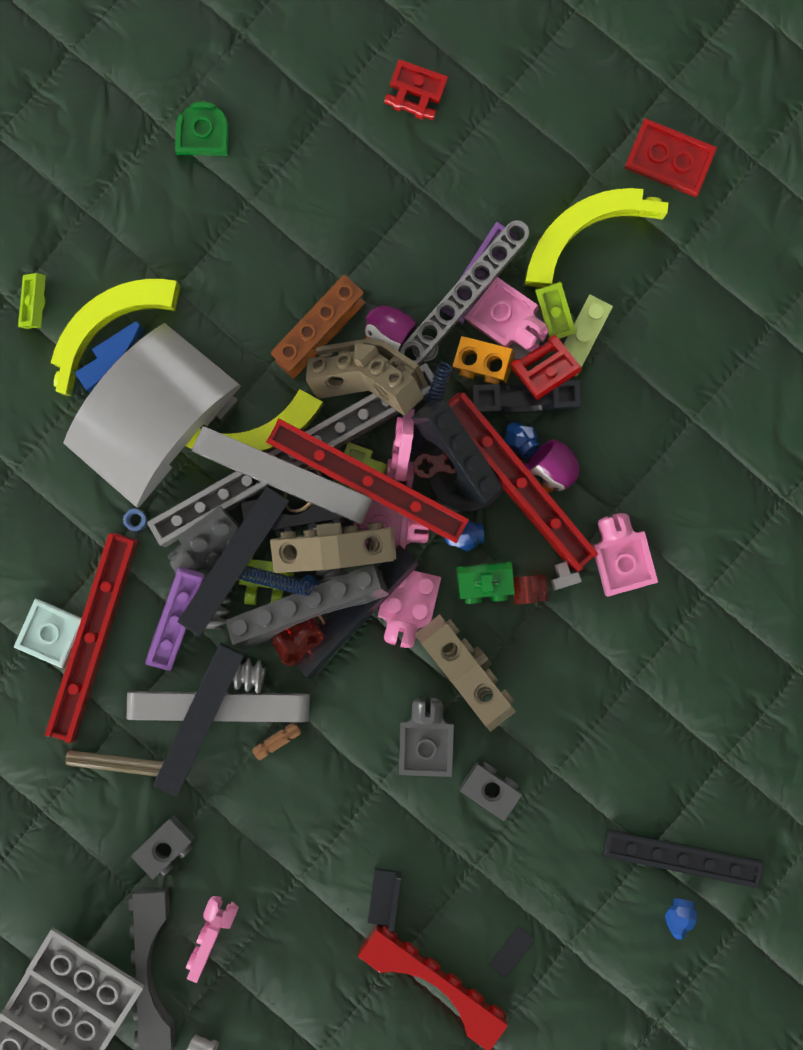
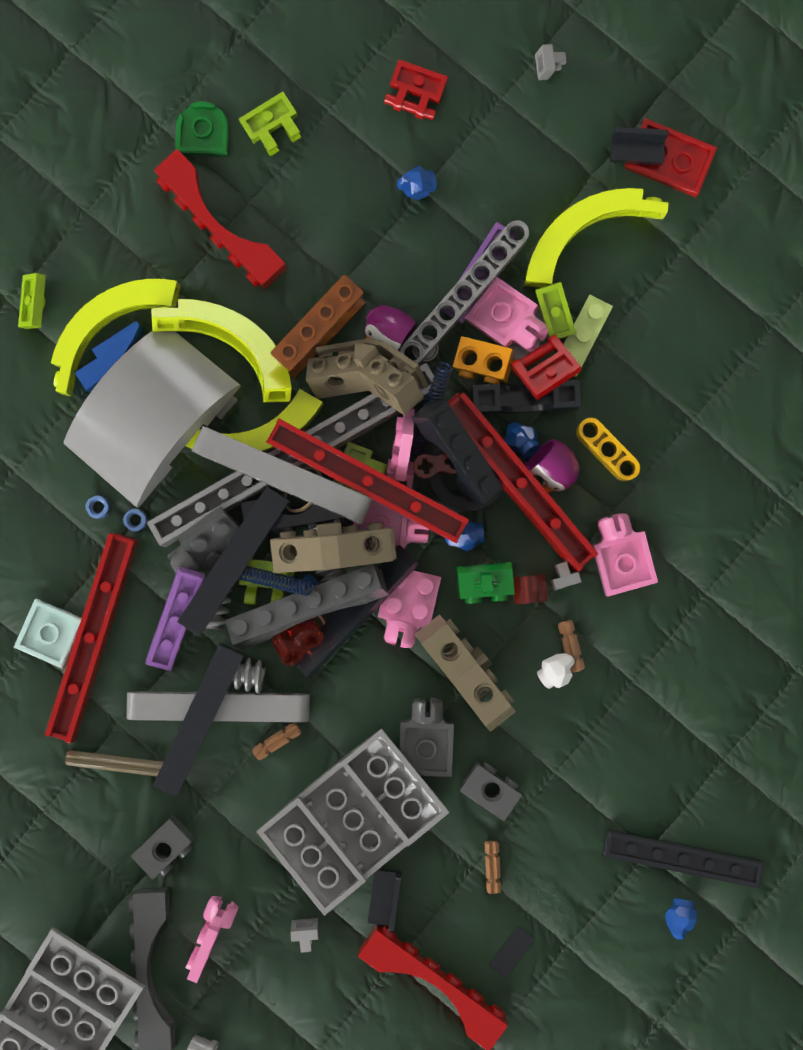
(106, 510): none -> medium blue axle
(234, 330): none -> neon yellow arch
(256, 258): none -> red arch
(268, 118): none -> lime plate
(305, 931): none -> light grey tile
(352, 821): none -> light grey slope
(417, 183): none -> blue rock
(492, 865): none -> medium nougat axle
(548, 61): none -> light grey tile
(556, 670): none -> white rock
(571, 644): none -> medium nougat axle
(620, 453): none -> yellow beam
(638, 146): none -> black panel

